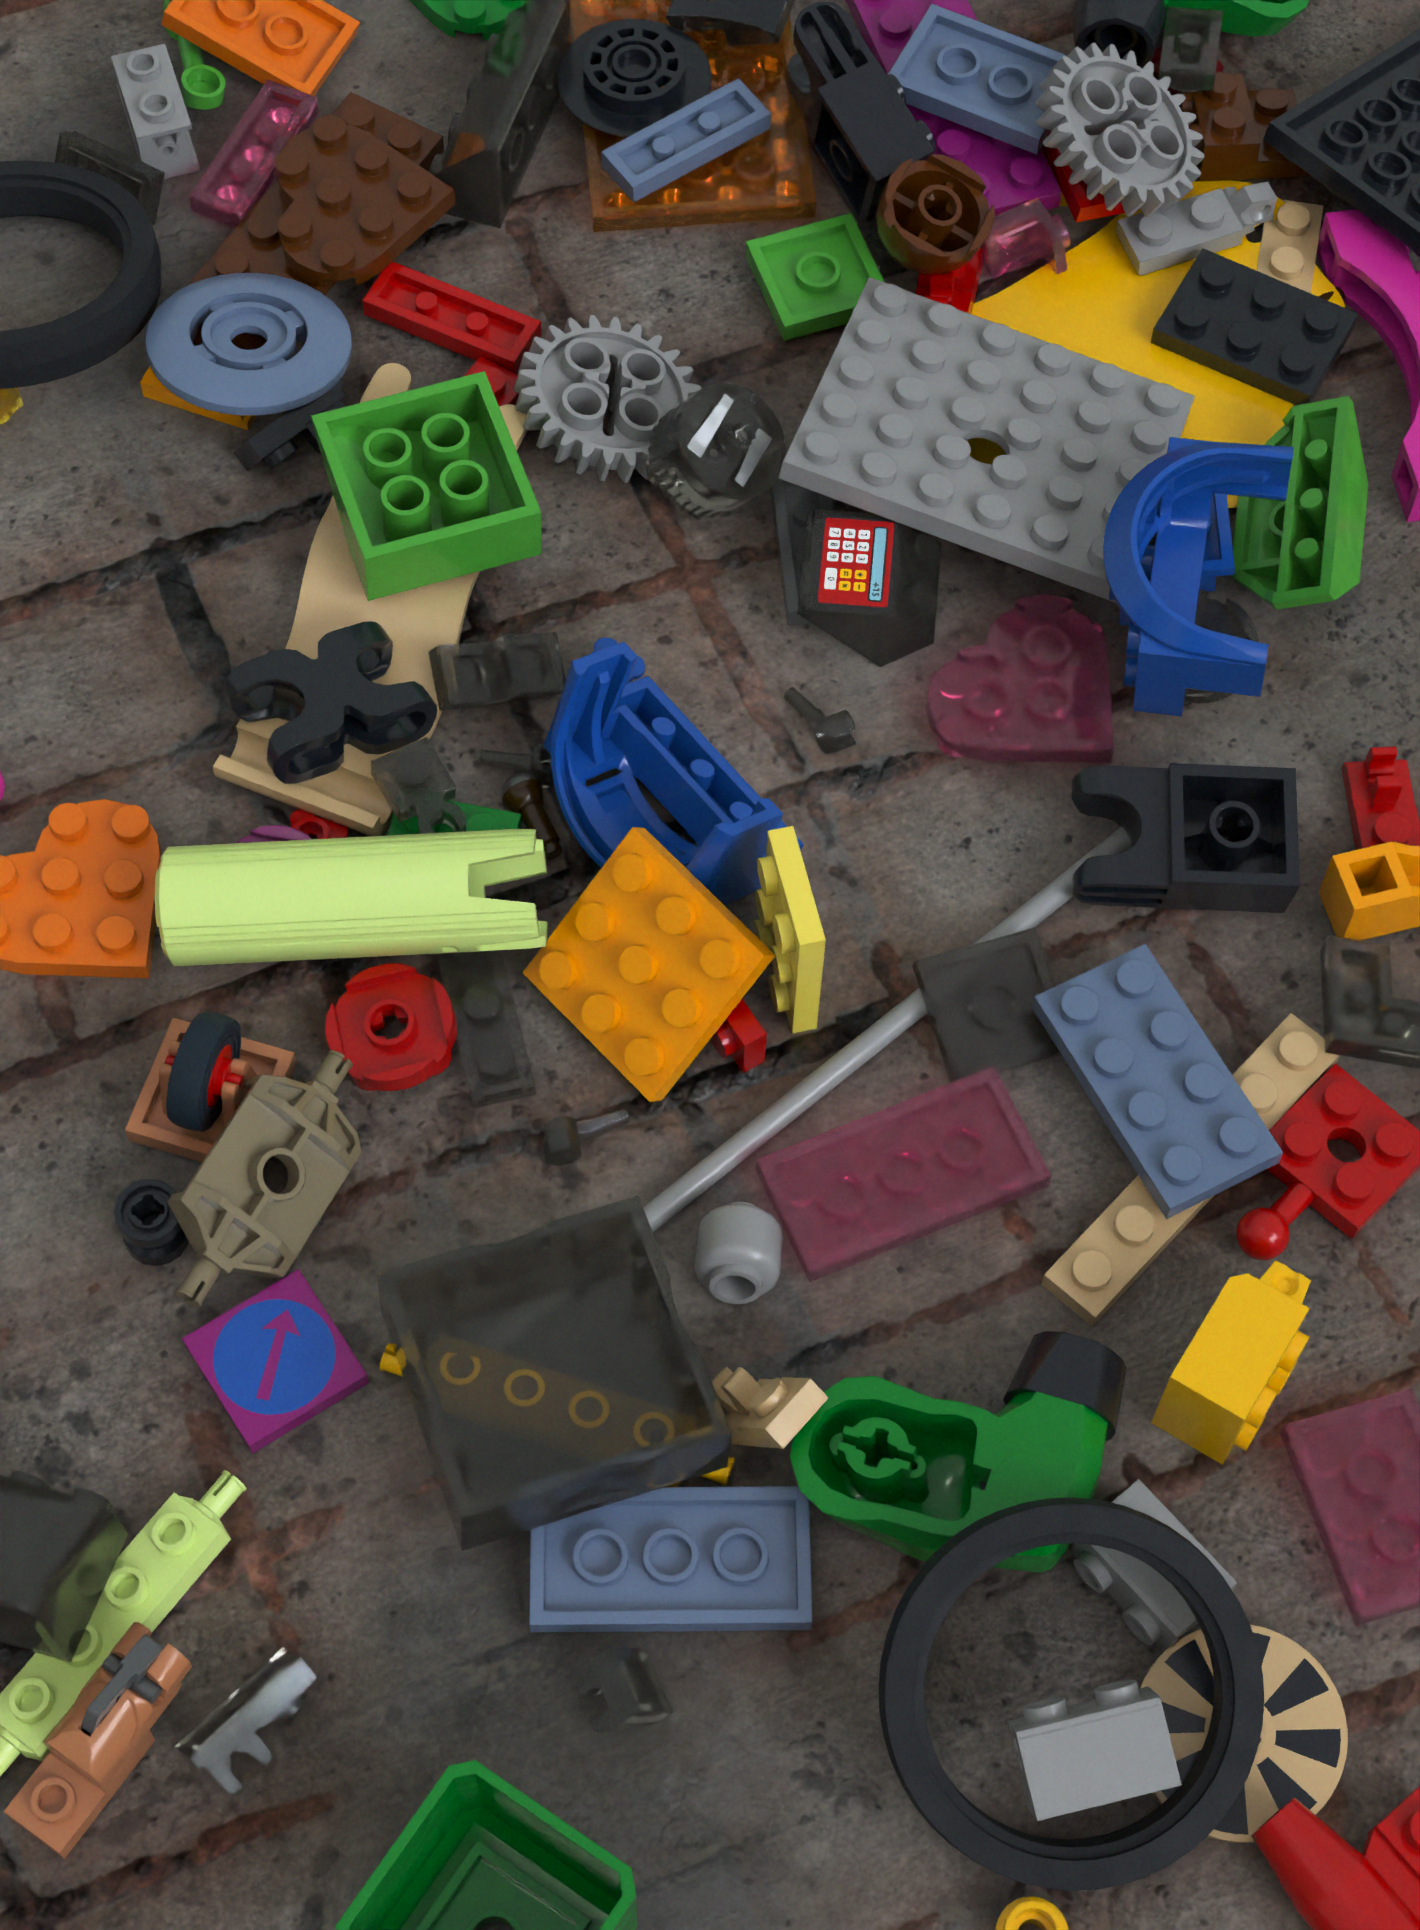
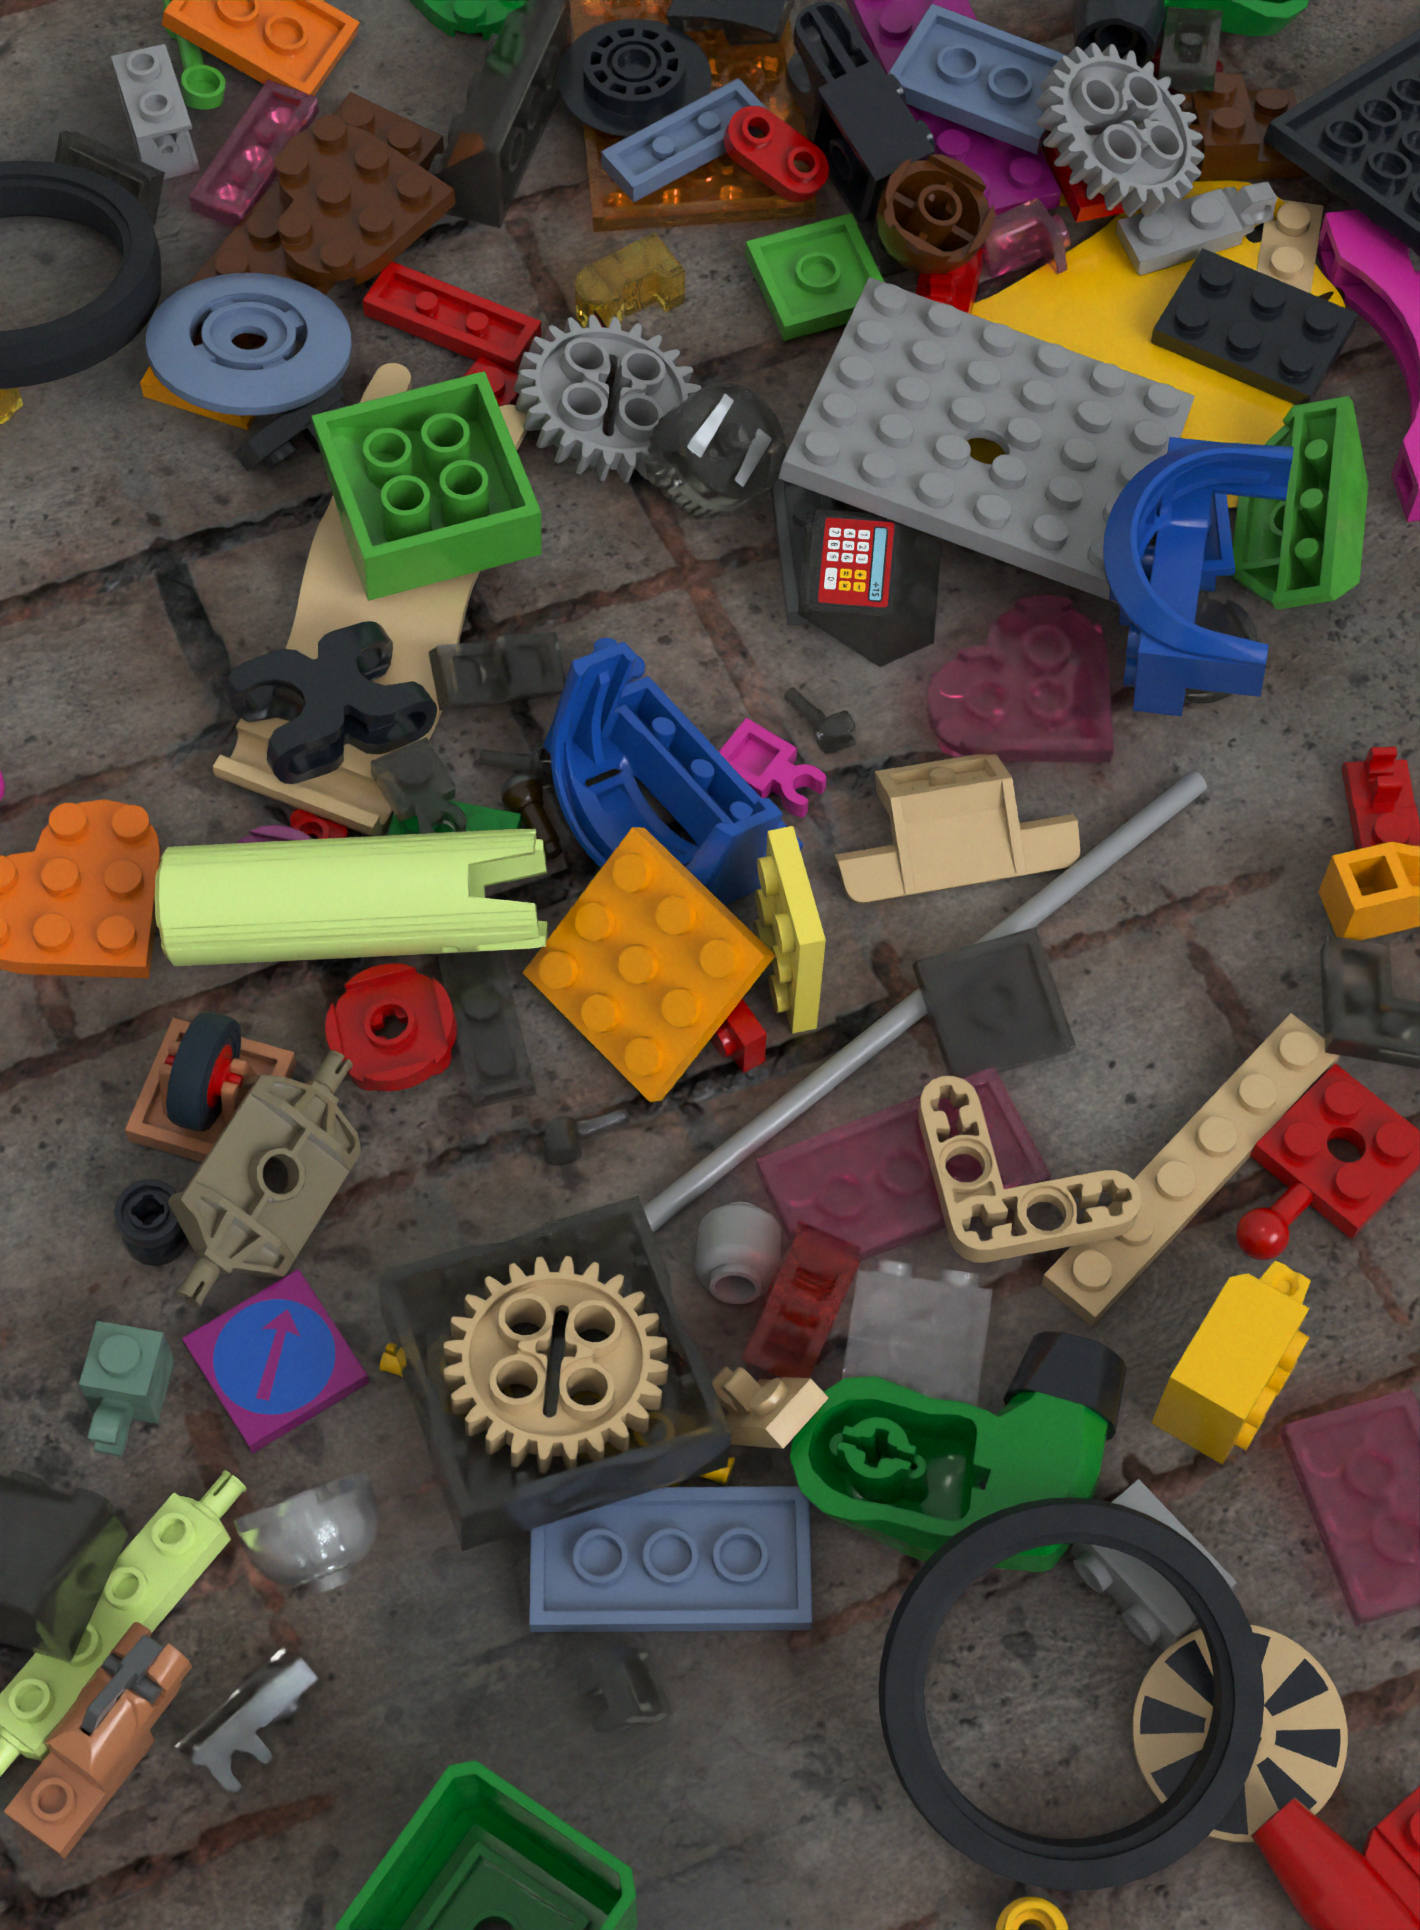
(124, 1382): none -> sand green brick
(313, 1534): none -> clear cylinder
(618, 1369): none -> tan gear
(629, 282): none -> clear yellow leg
(769, 766): none -> dark pink plate
(773, 156): none -> red plate
(801, 1302): none -> clear red brick
(919, 1330): none -> clear plate
(953, 830): none -> tan plate
(991, 1201): none -> tan beam
(1093, 1750): light grey hinge -> none
(1156, 1081): sand blue plate -> none
(1177, 839): black brick -> none

